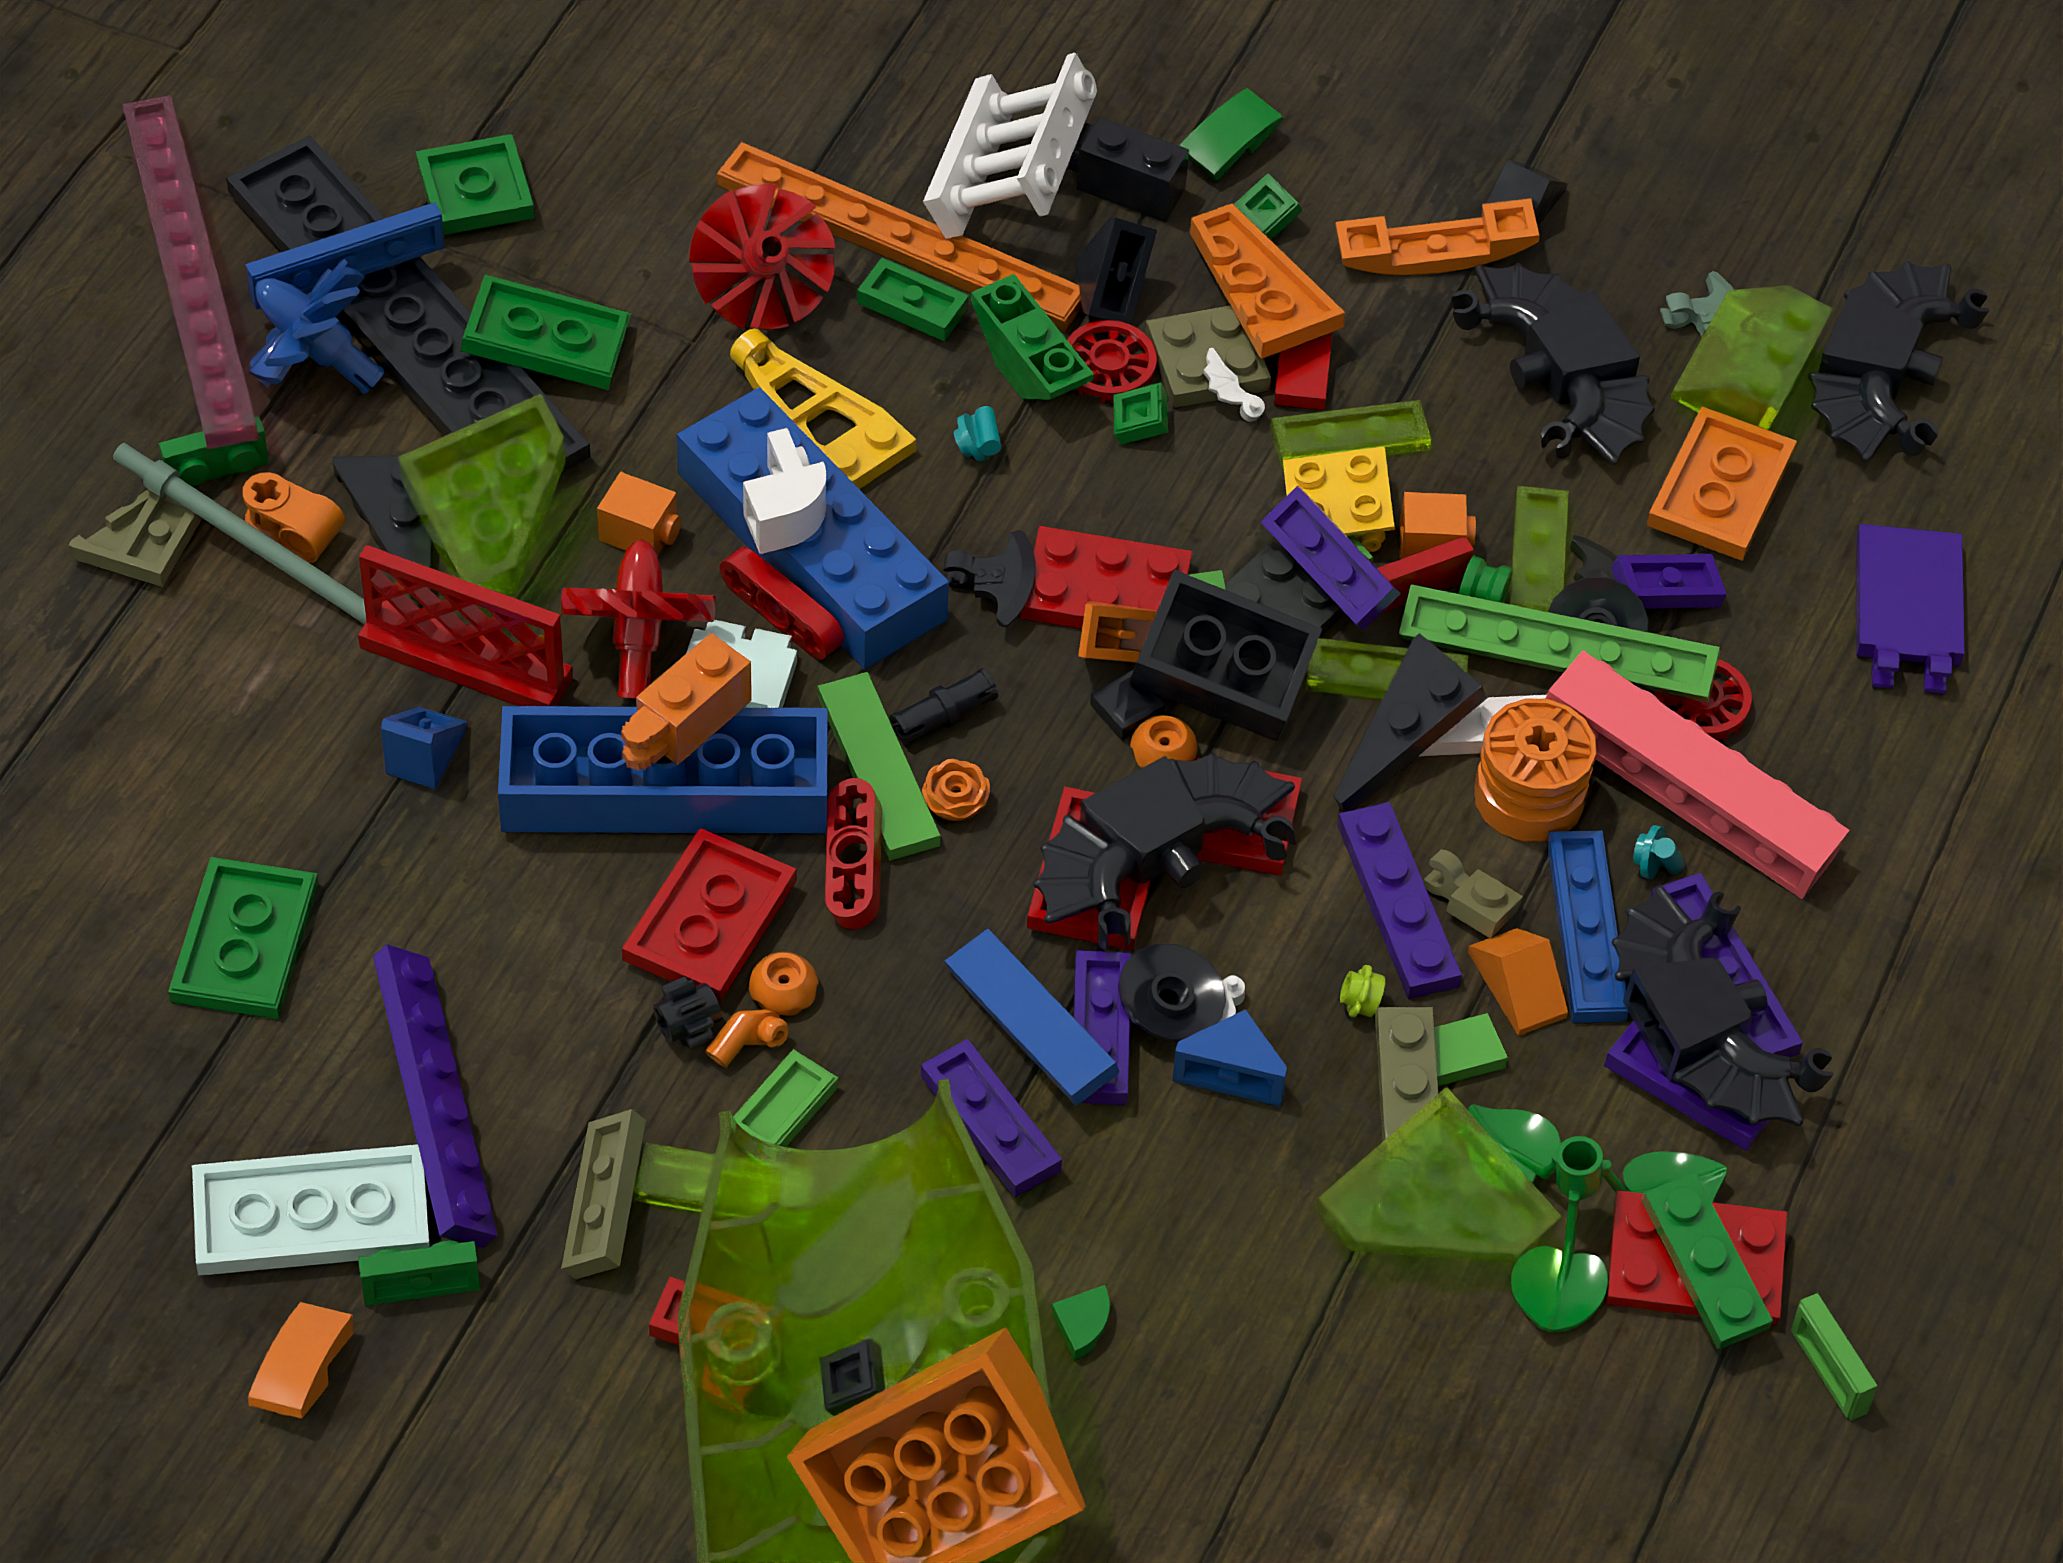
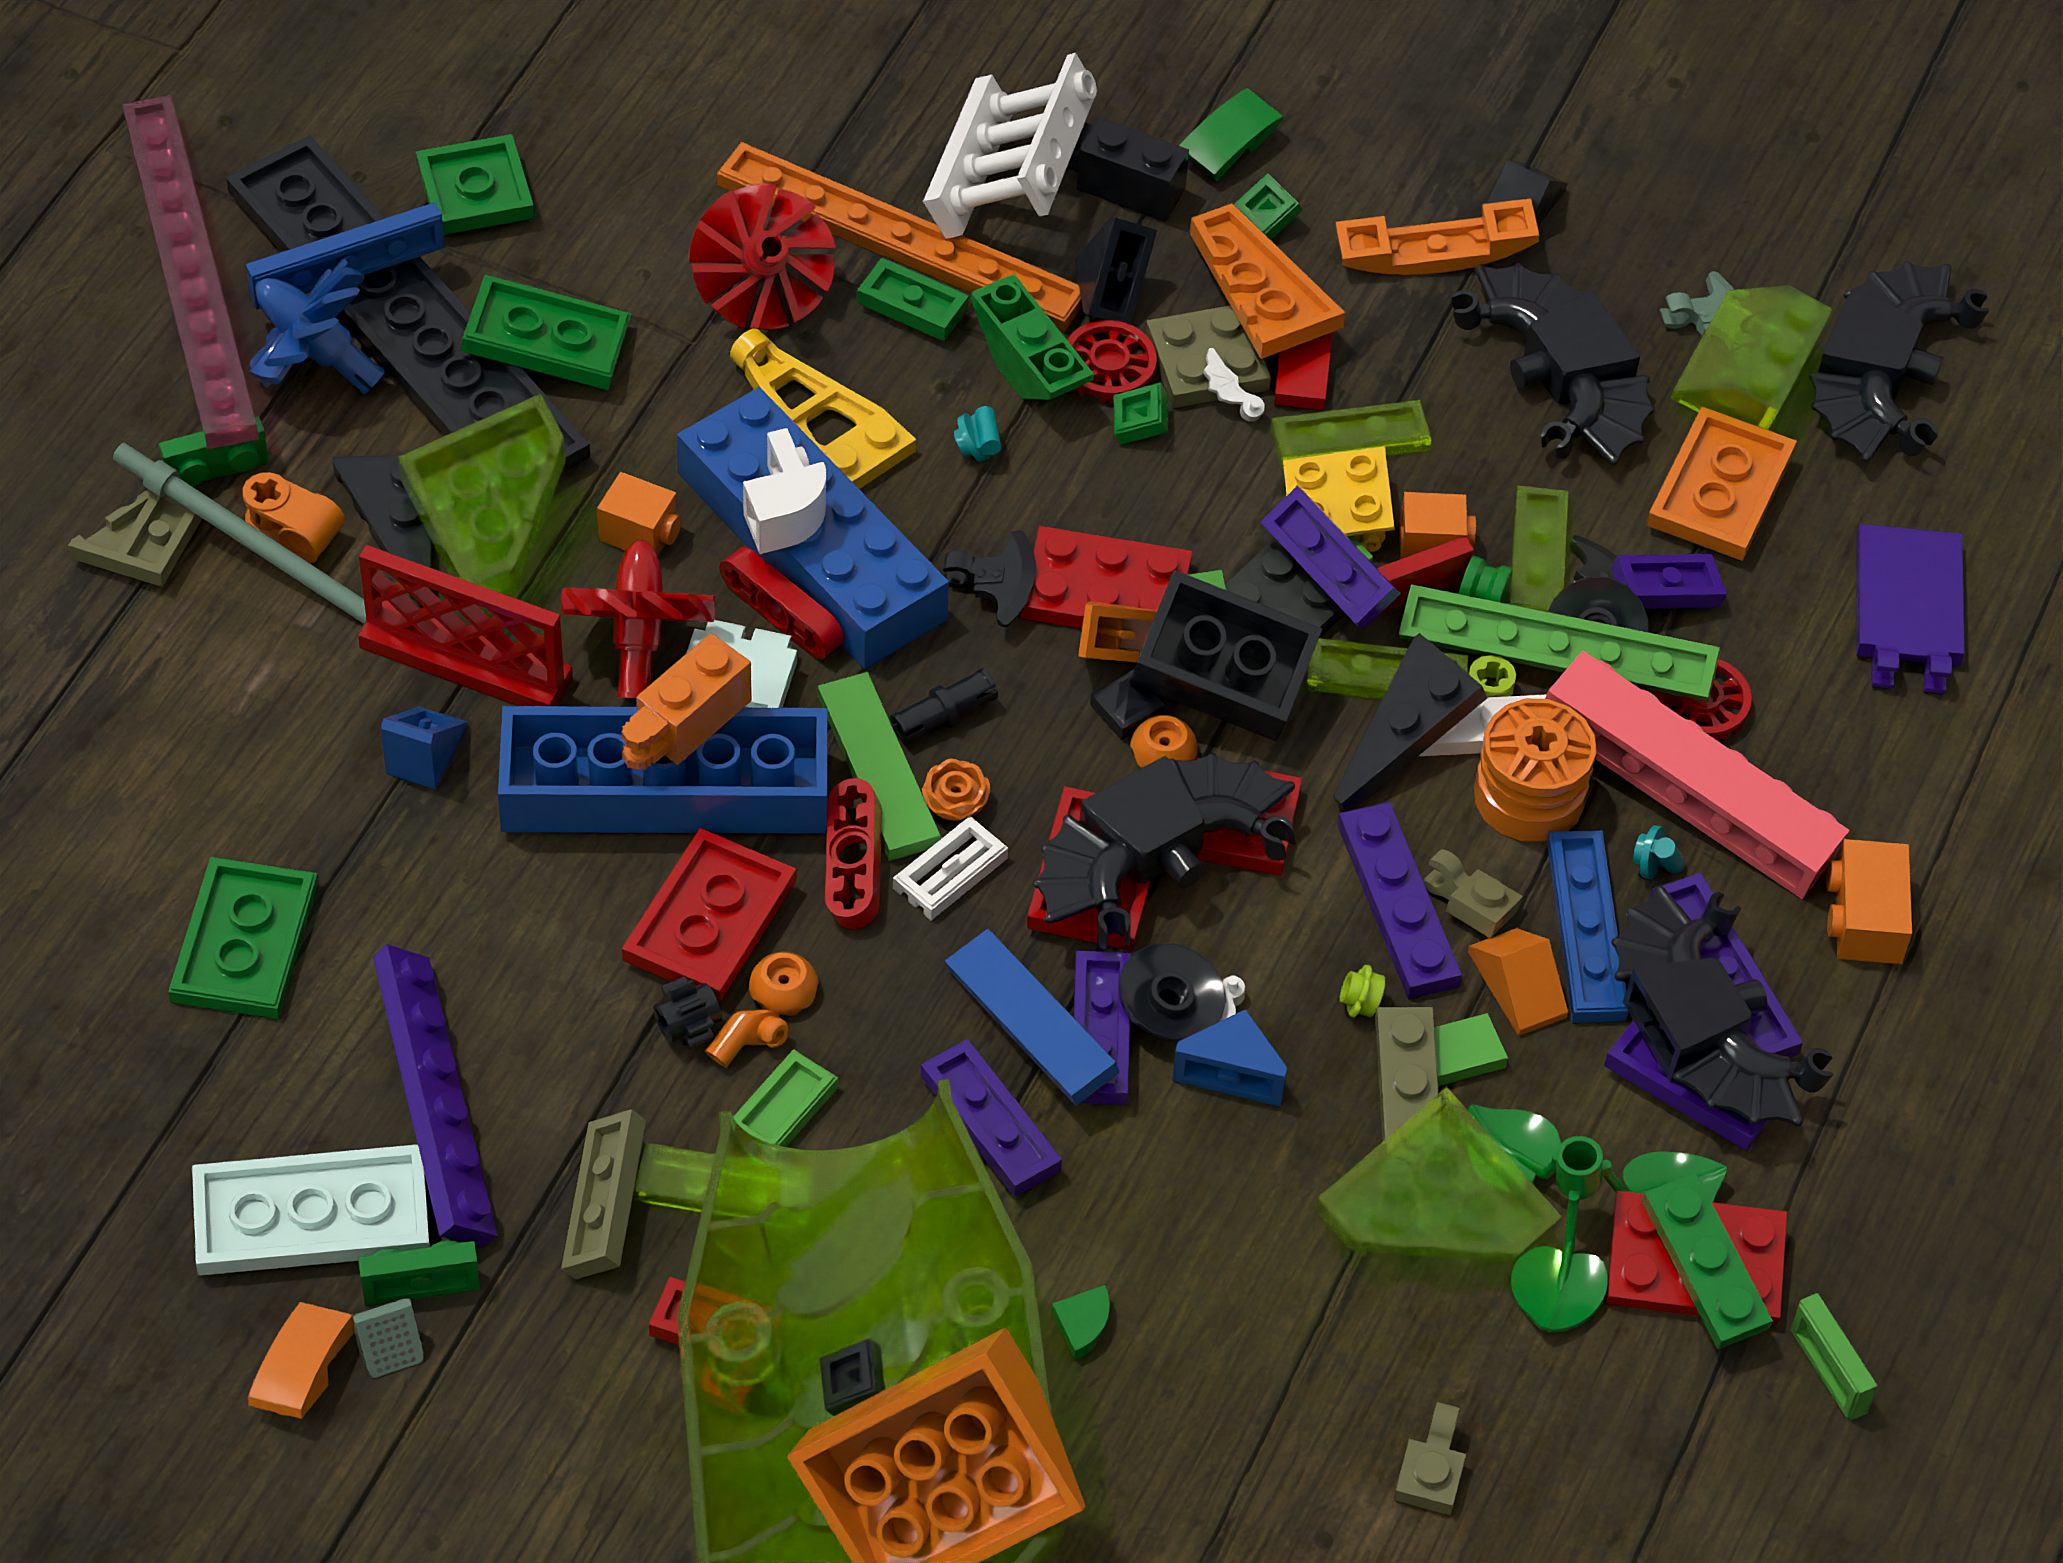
(388, 1338): none -> sand green slope
(960, 884): none -> white tile
(1431, 1469): none -> olive plate
(1496, 668): none -> lime bush
(1871, 901): none -> orange brick

